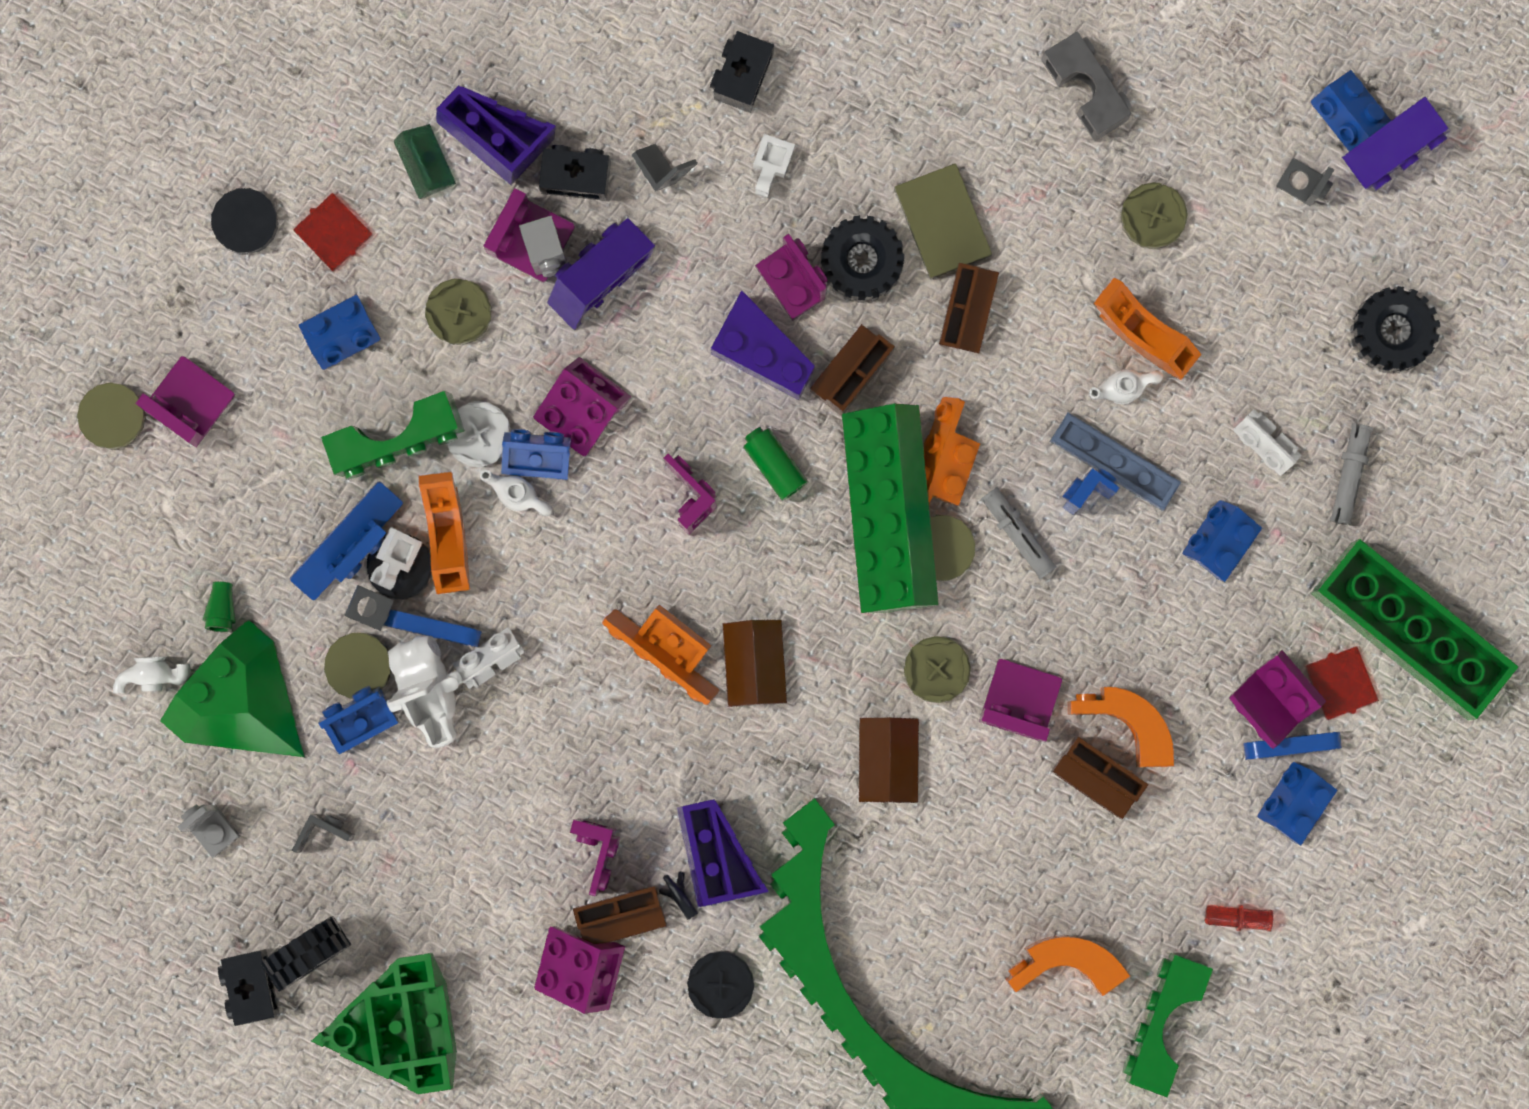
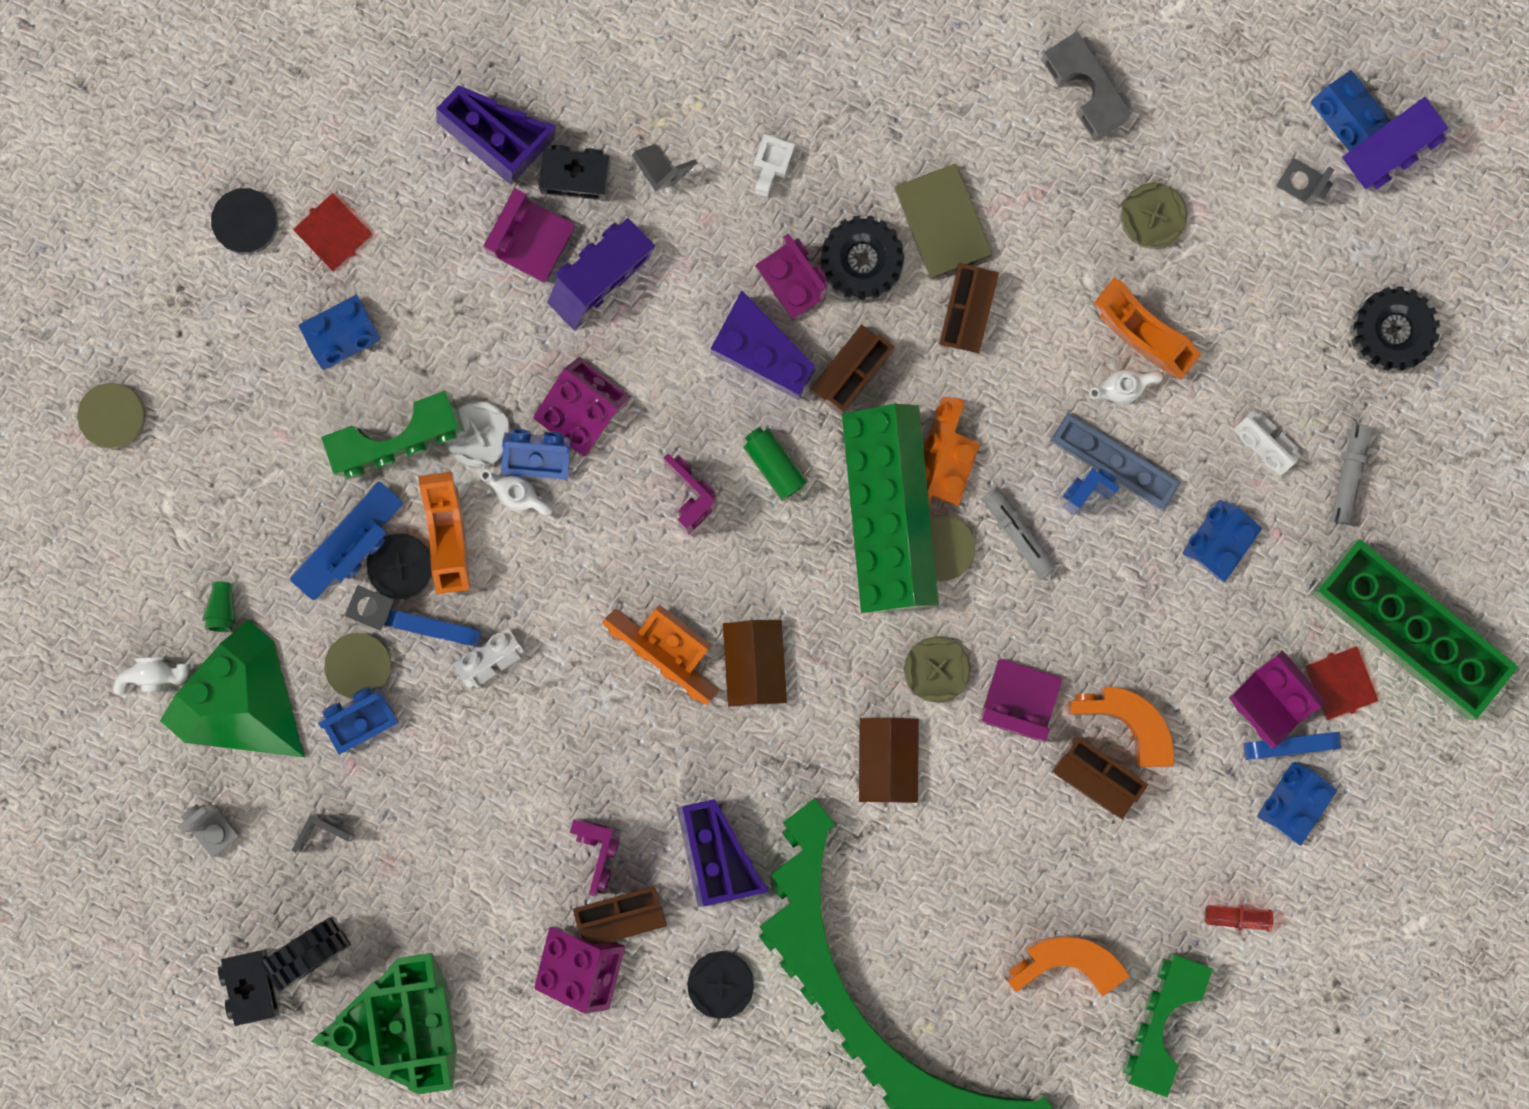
(187, 401): magenta bracket -> none
(397, 553): white plate -> none
(424, 161): clear green slope -> none
(424, 689): white piece -> none
(458, 311): olive tile -> none
(543, 246): light grey brick -> none
(678, 894): black bar -> none
(743, 90): black brick -> none

